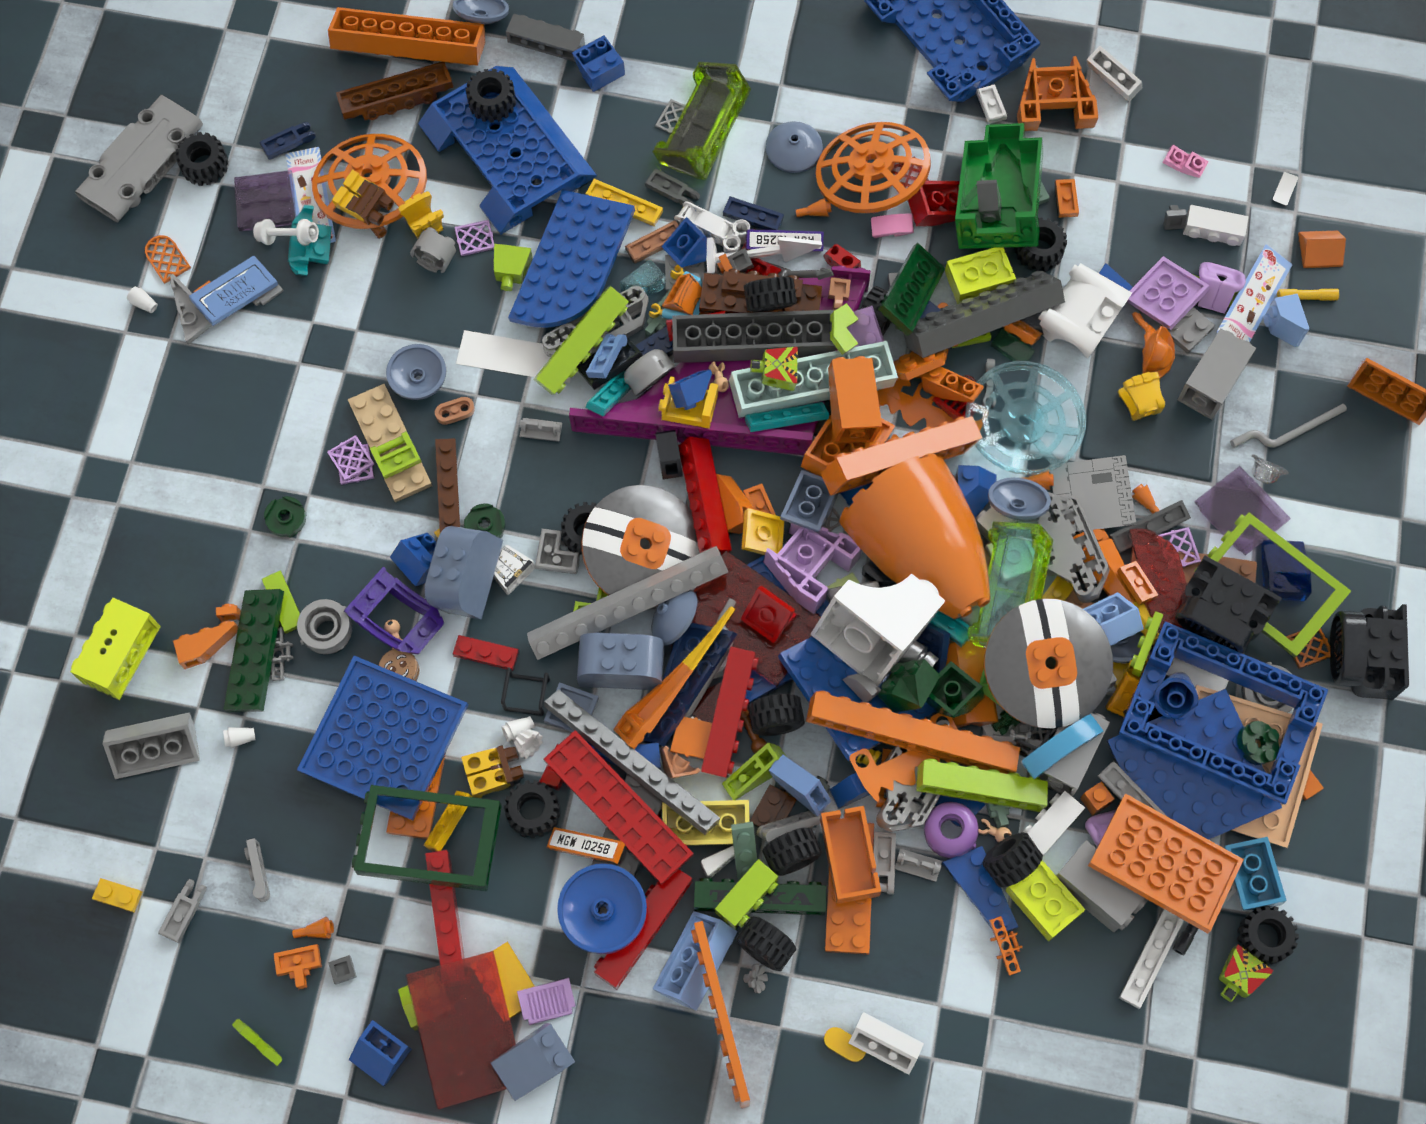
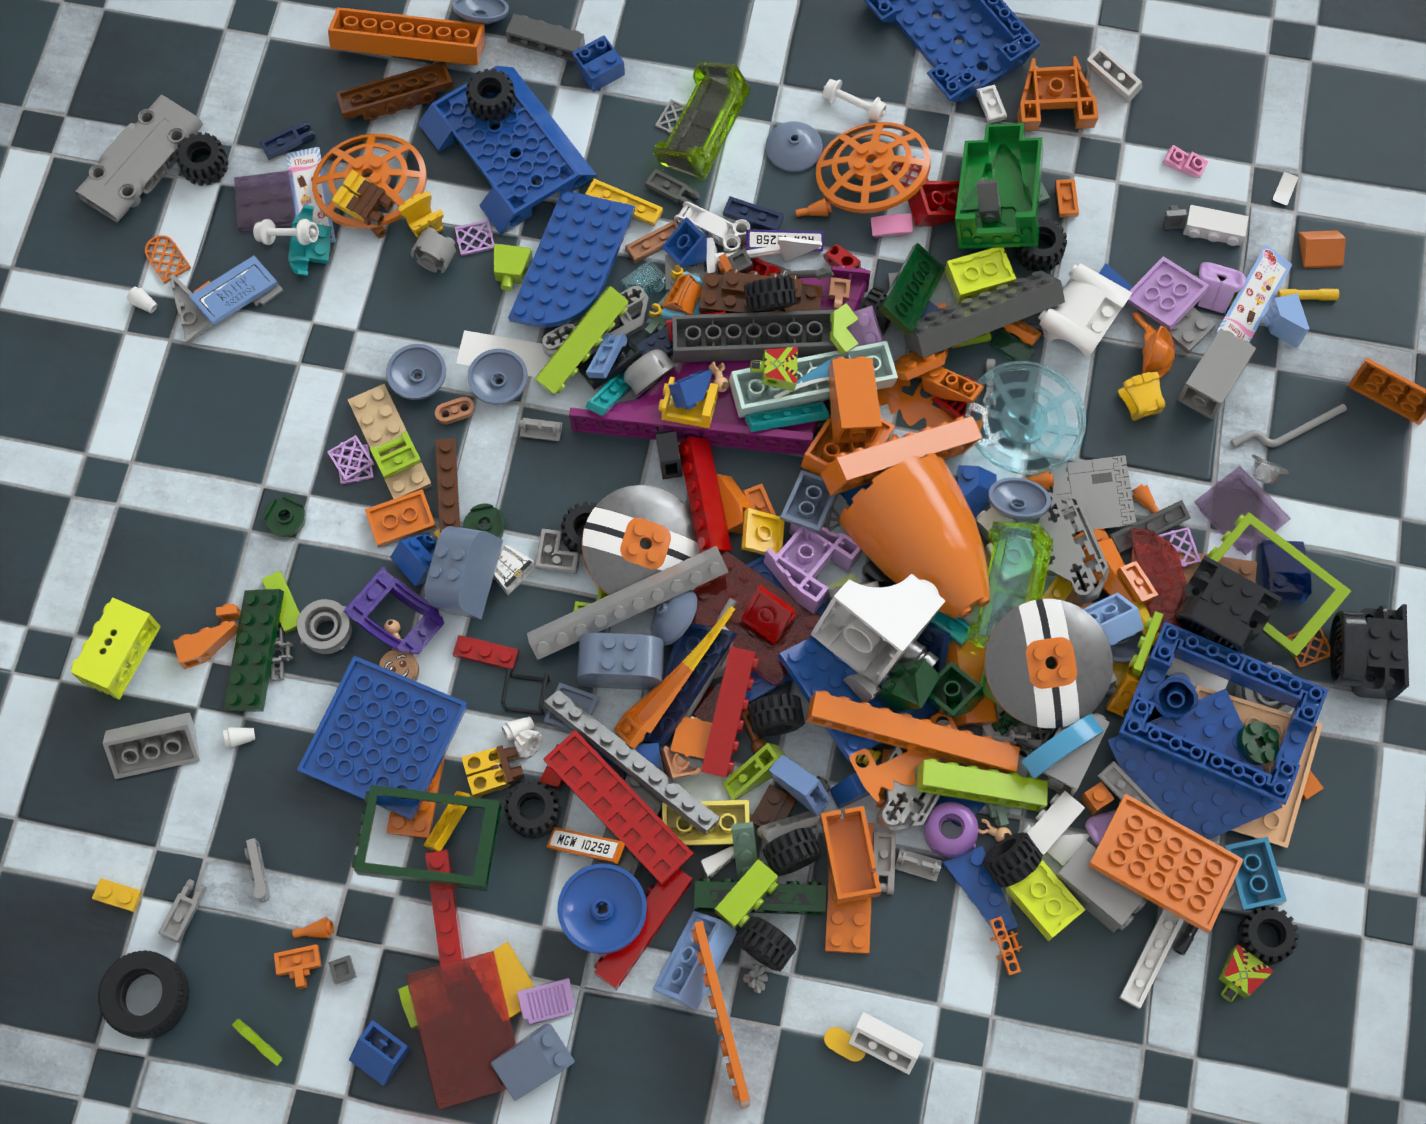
(117, 982): none -> black tyre
(400, 518): none -> orange plate
(496, 366): none -> sand blue dish
(816, 375): none -> dark azure sticker
(832, 91): none -> white piece
(1066, 846): none -> white slope

